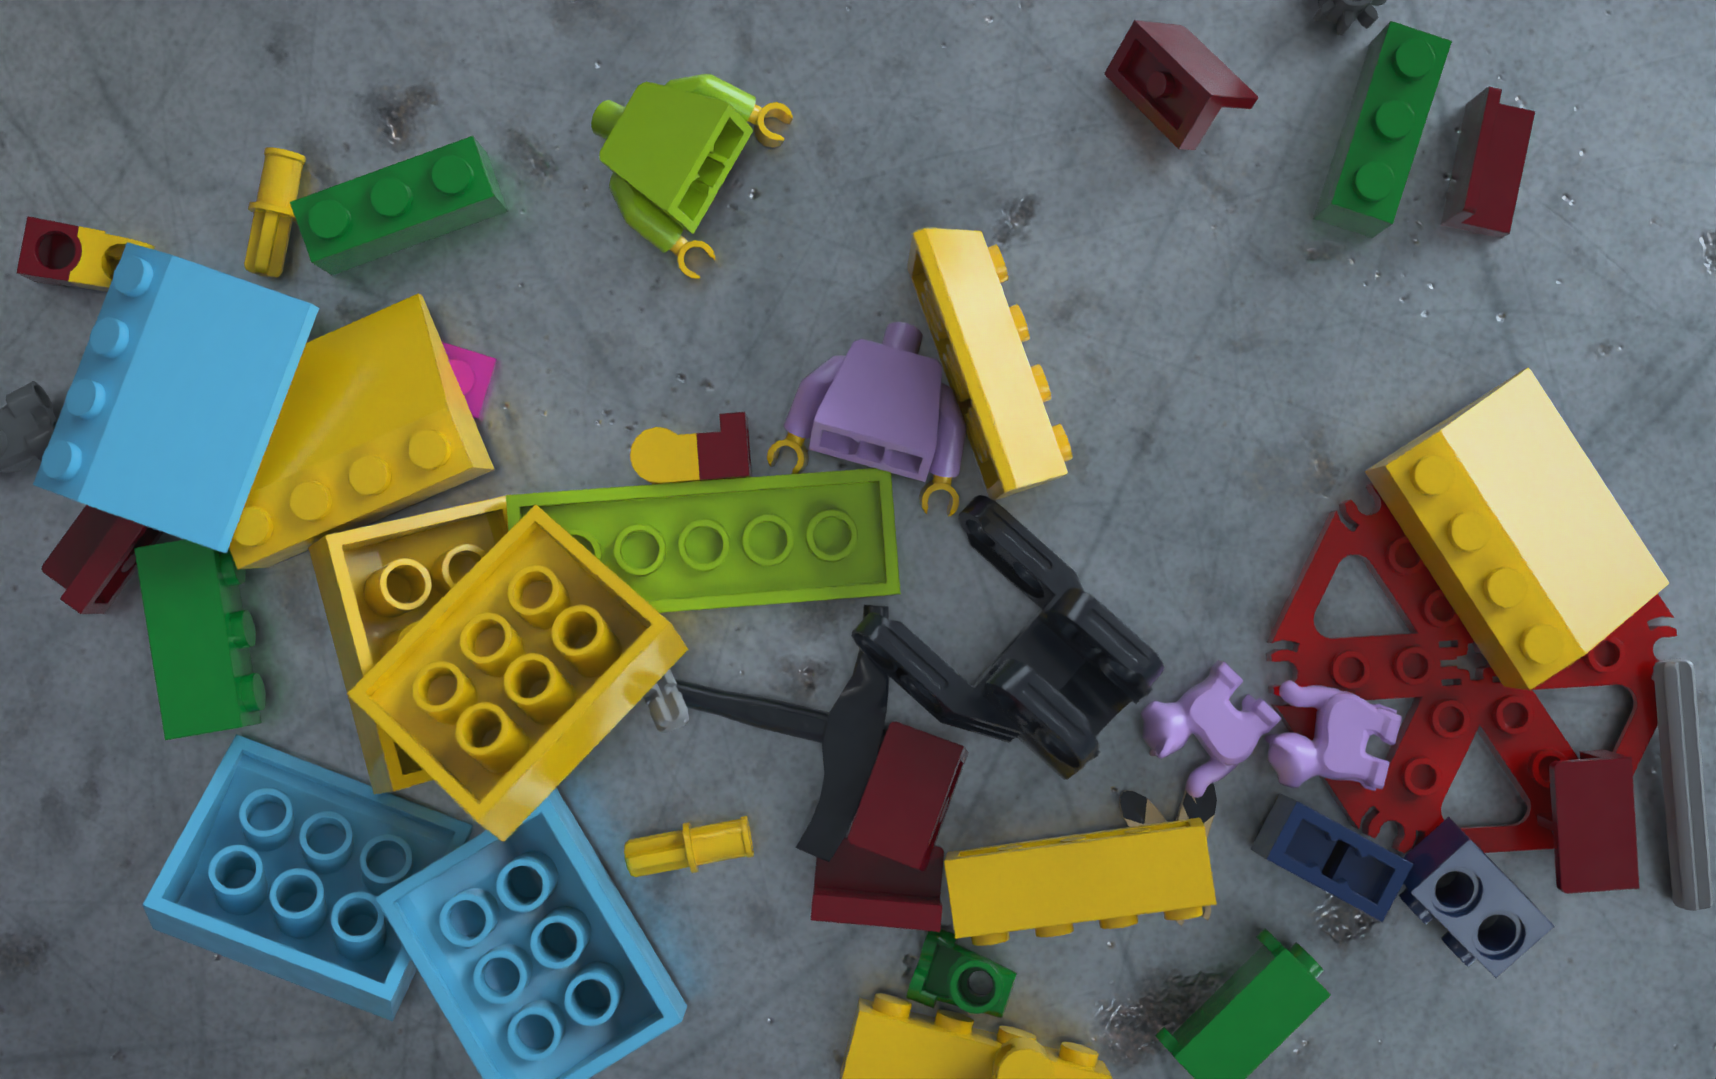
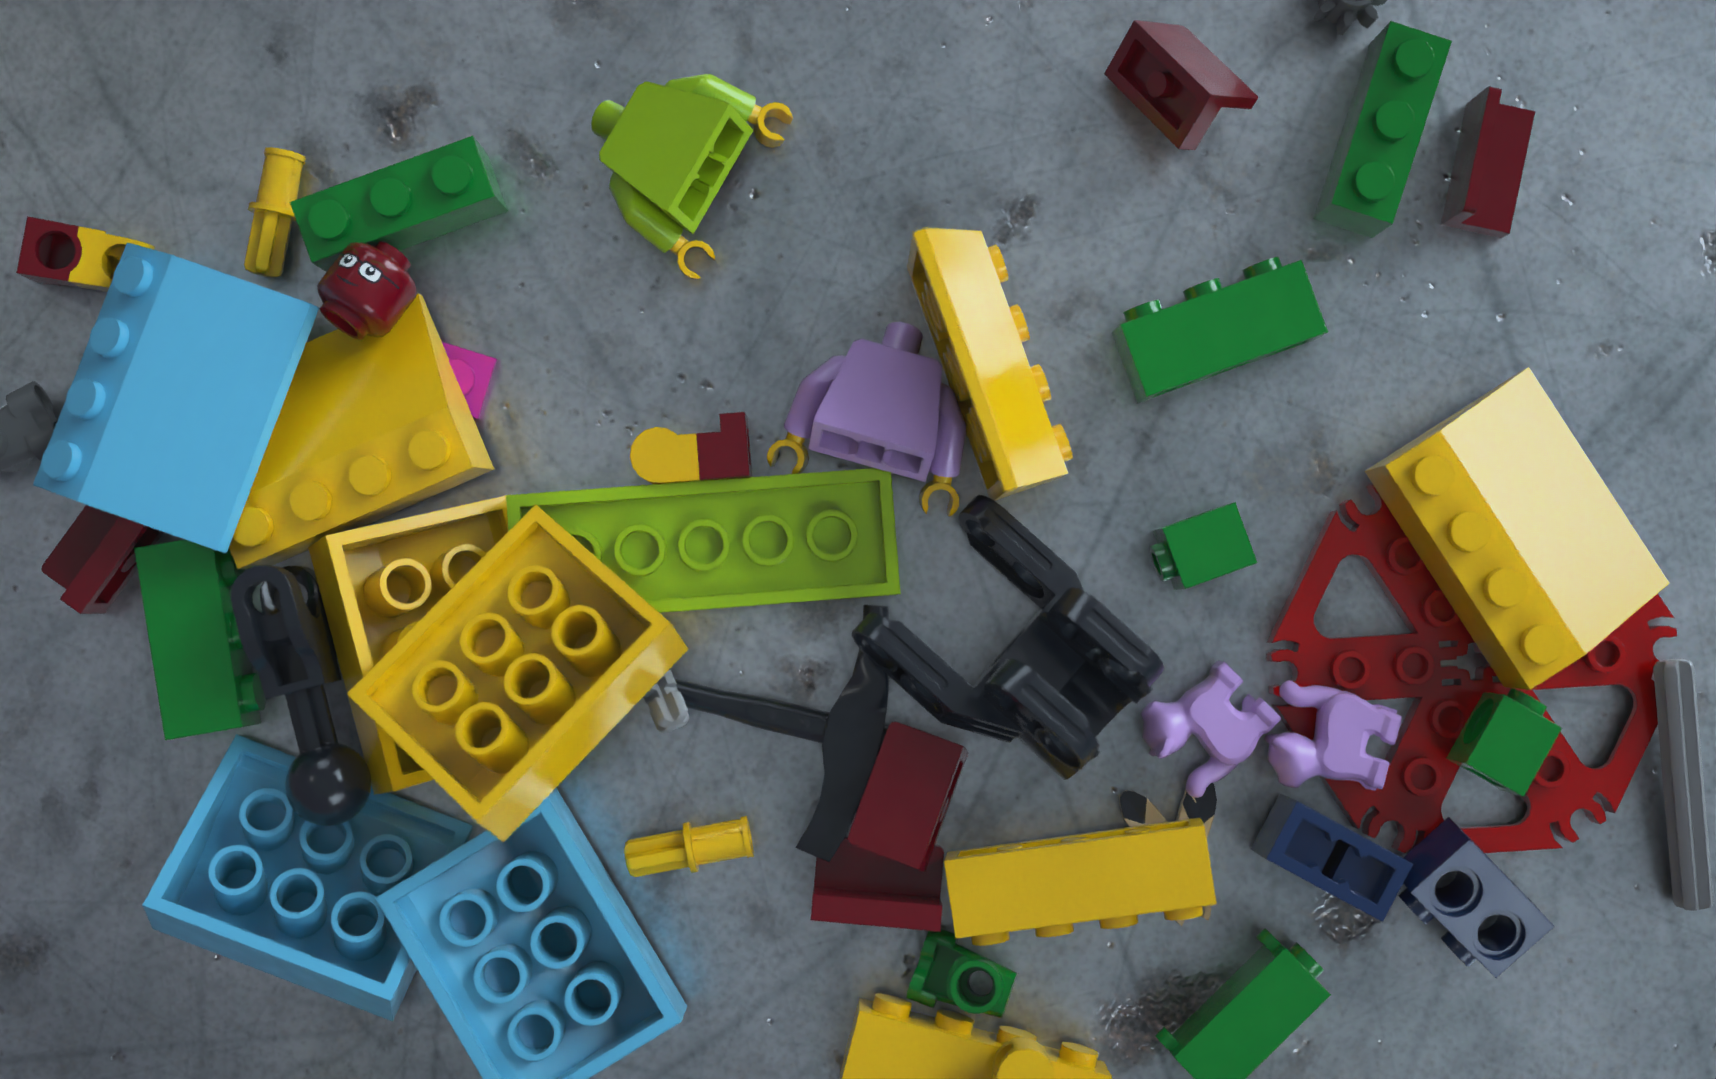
(295, 659): none -> black piece
(367, 290): none -> dark red head
(1202, 547): none -> green brick
(1218, 328): none -> green brick
(1505, 740): none -> green brick
(1593, 823): dark red panel -> none

